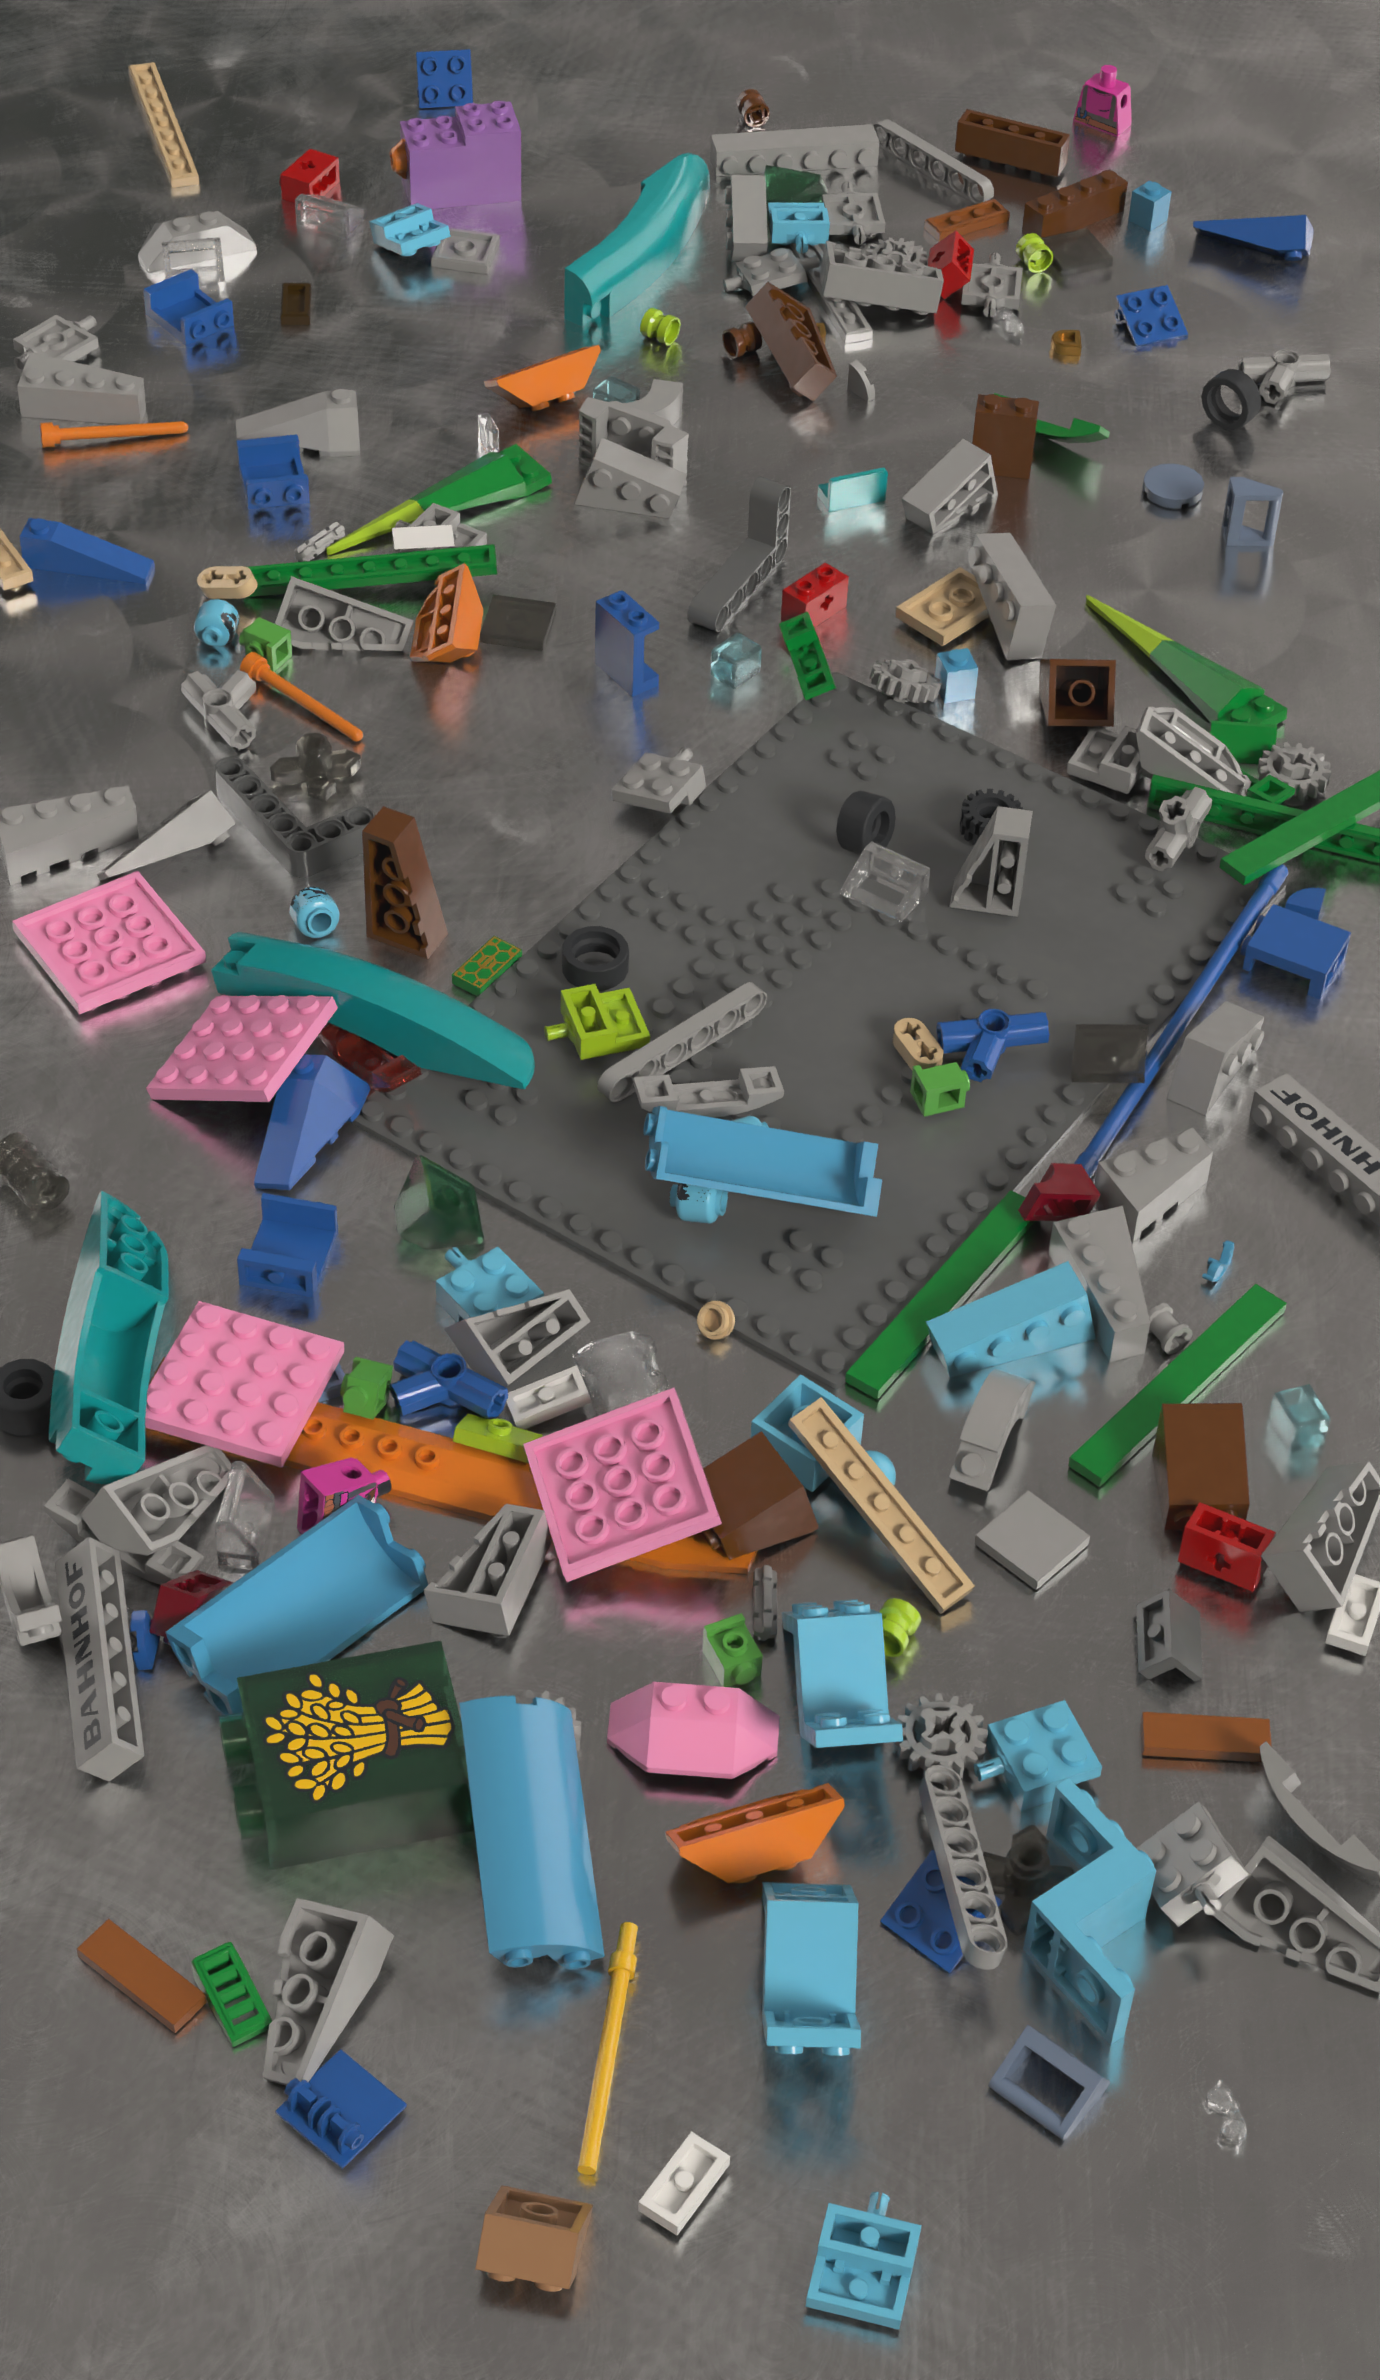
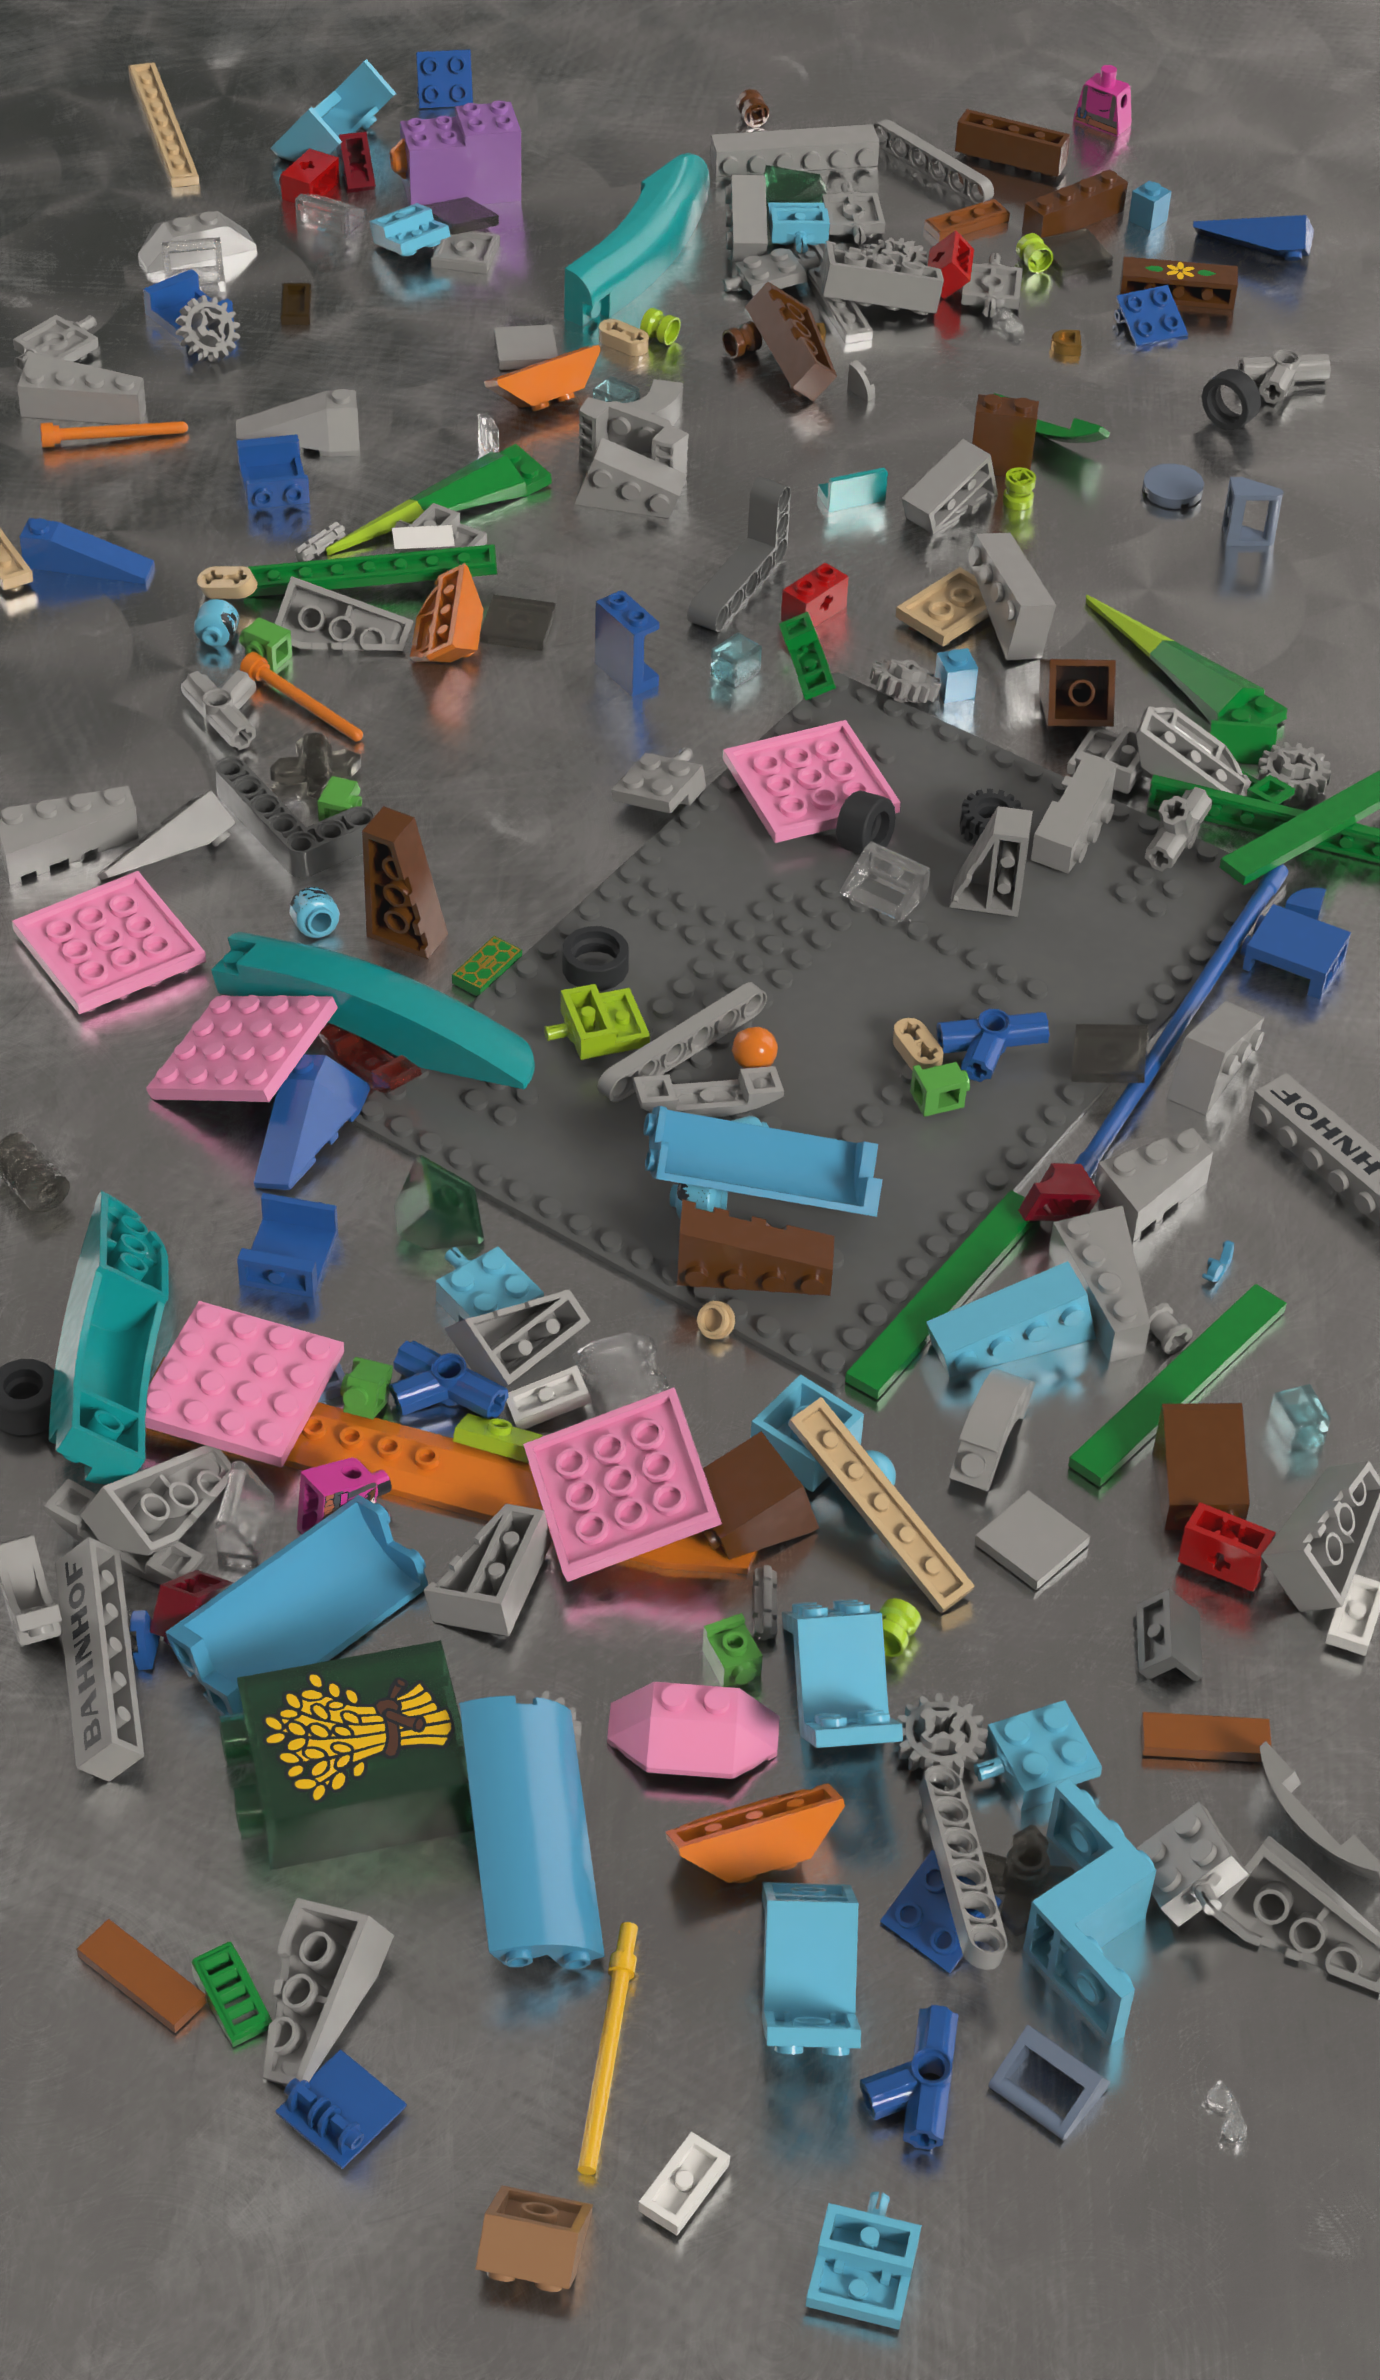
(215, 317): none -> light grey gear
(337, 797): none -> bright green brick
(340, 113): none -> medium azure windscreen
(356, 162): none -> dark red arch
(463, 215): none -> clear smoke tile
(524, 345): none -> light grey tile
(623, 337): none -> tan beam
(751, 1254): none -> reddish brown wedge
(754, 1048): none -> orange piece
(805, 778): none -> bright pink plate
(906, 2088): none -> blue piece
(1019, 489): none -> lime wheel
(1078, 814): none -> light grey wedge
(1188, 281): none -> reddish brown brick

